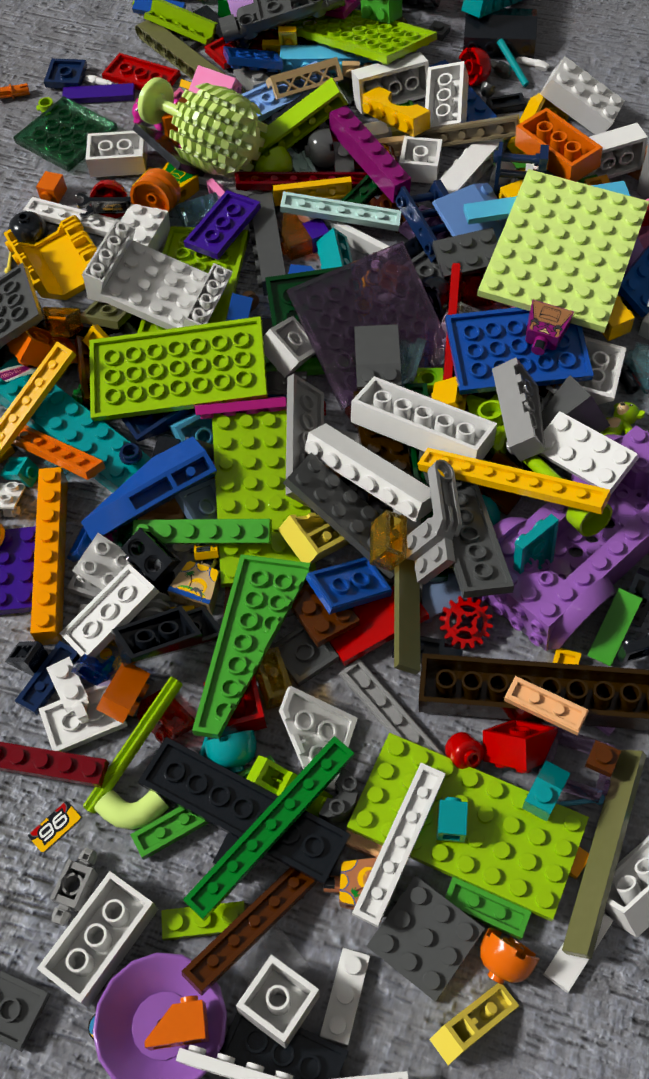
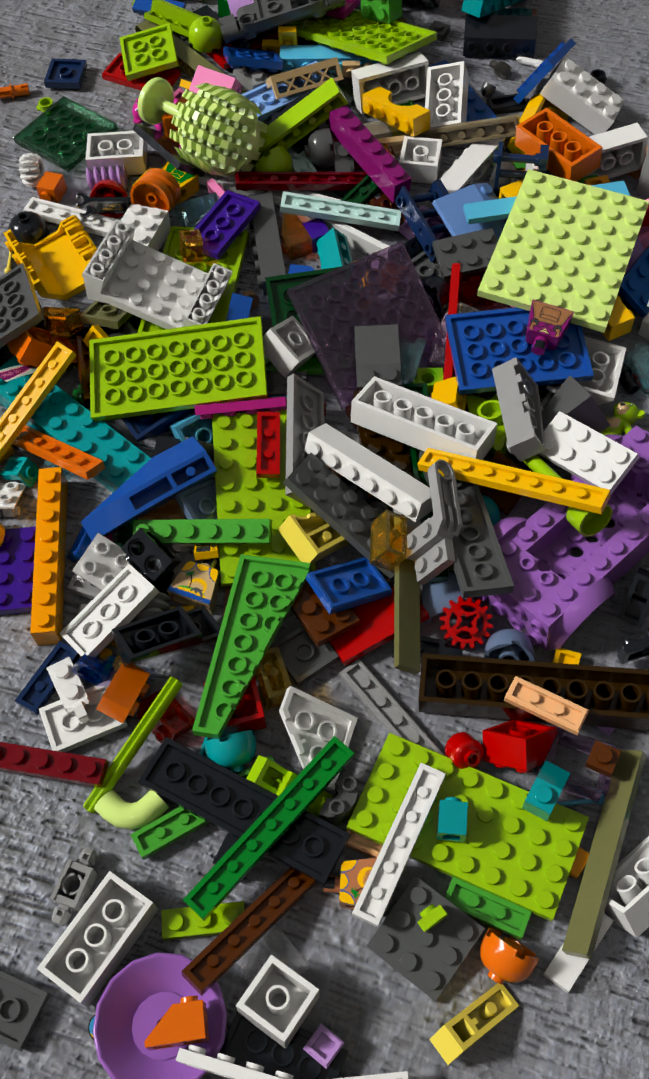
(27, 656): black slope -> none
(31, 169): none -> white gear
(54, 826): sticker -> none
(95, 80): white piece -> none
(100, 93): dark purple tile -> none
(118, 175): none -> lavender piece
(129, 449): dark blue plate -> none
(148, 51): none -> lime plate
(191, 245): none -> clear orange panel
(205, 34): none -> lime cylinder
(268, 445): none -> red plate
(323, 1046): none -> lavender tile
(327, 188): yellow plate -> none
(345, 997): white plate -> none
(431, 916): none -> lime plate
(477, 65): red cylinder -> none
(510, 645): none -> sand blue cylinder
(513, 63): teal bar -> none
(536, 544): teal plate -> none
(543, 69): none -> blue plate
(599, 75): none -> black plate
(615, 626): bright green tile -> none

